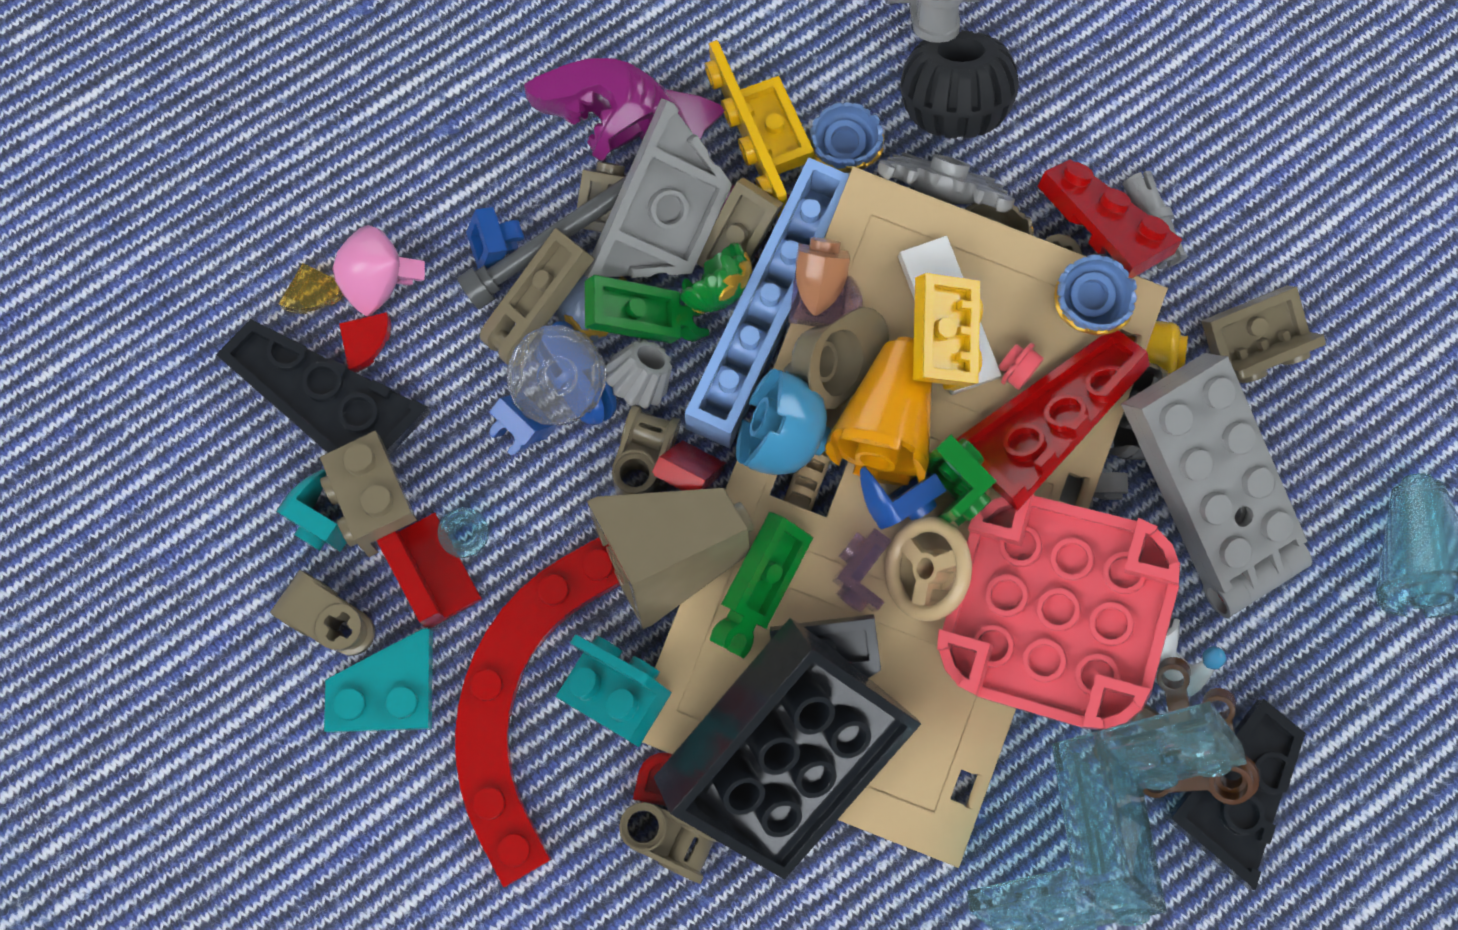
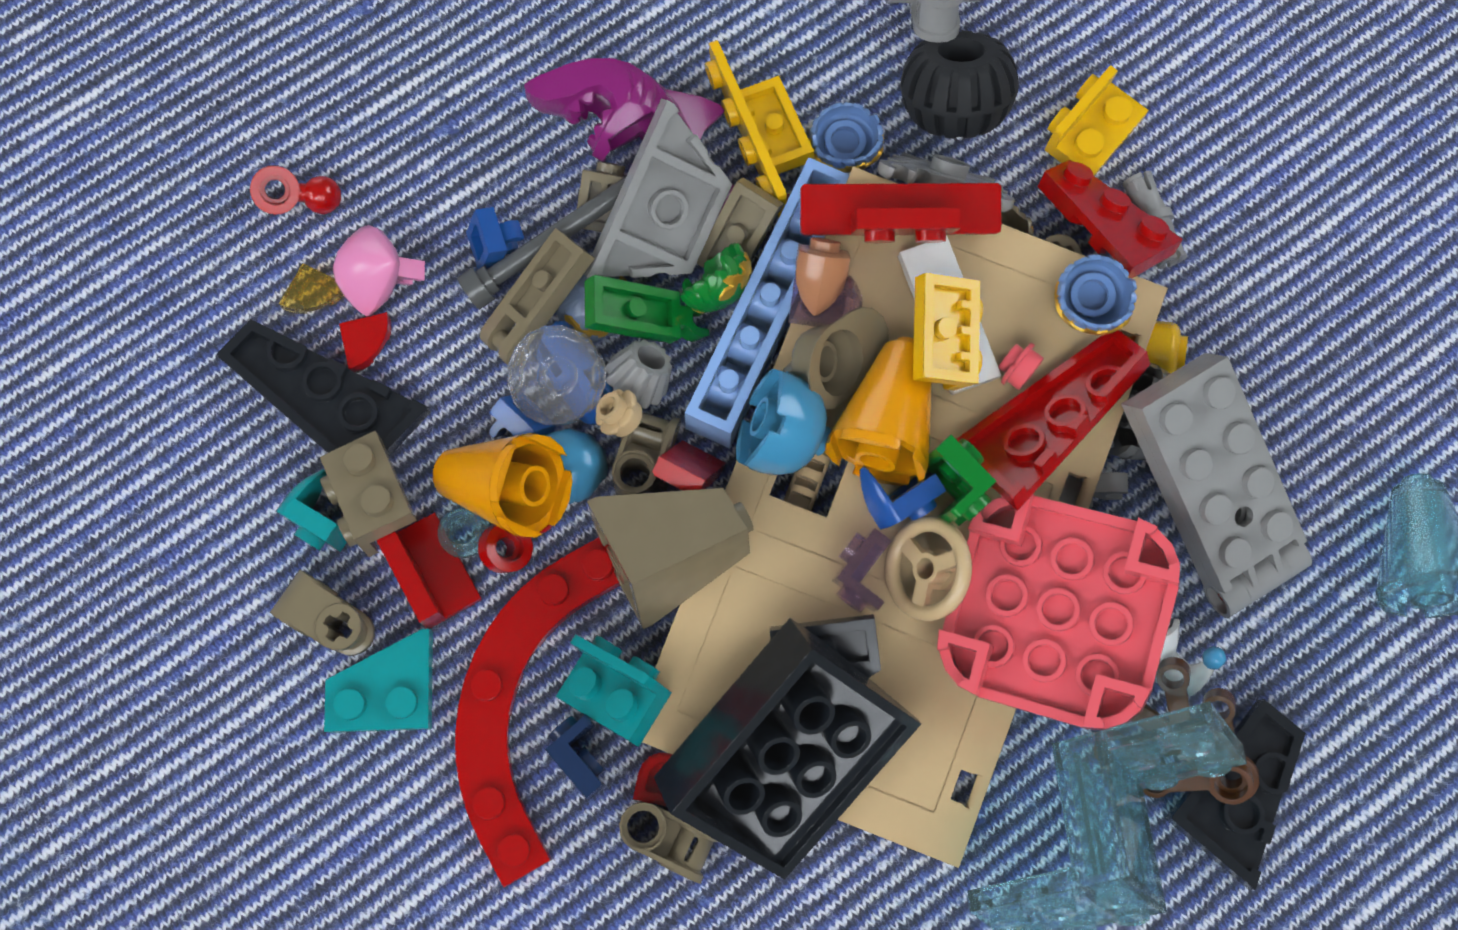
(319, 193): none -> plate
(508, 482): none -> light orange cone
(517, 554): none -> red plate
(579, 766): none -> dark blue bracket
(584, 459): none -> dark azure hair
(618, 413): none -> tan plate
(760, 583): green plate -> none
(900, 209): none -> red bracket
(1095, 124): none -> yellow bracket
(1262, 334): dark tan bracket -> none

